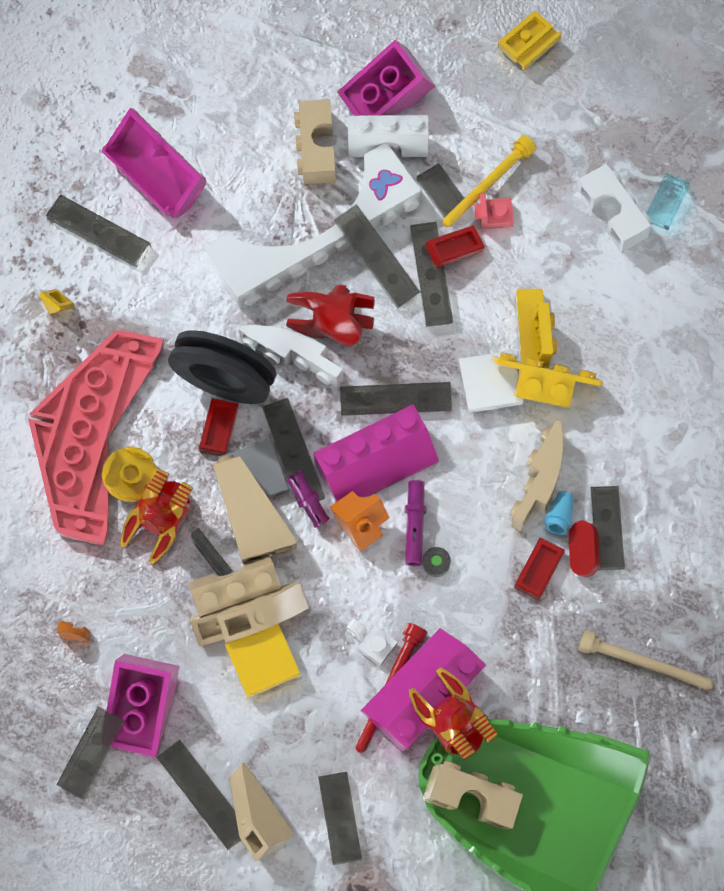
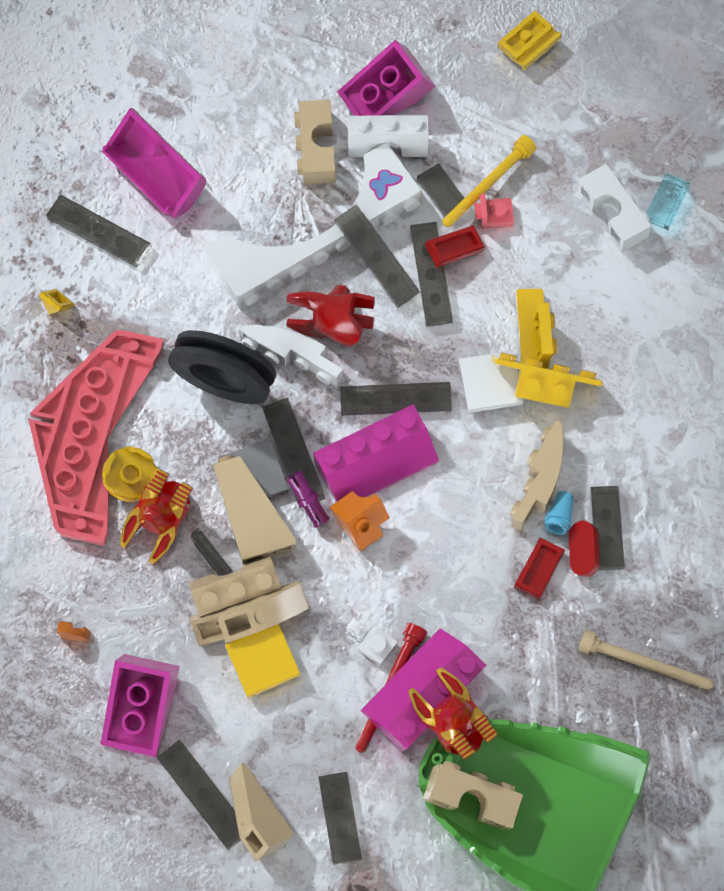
(90, 752): clear smoke tile -> none
(218, 427): red tile -> none
(415, 513): magenta pin -> none
(436, 561): clear smoke tile -> none

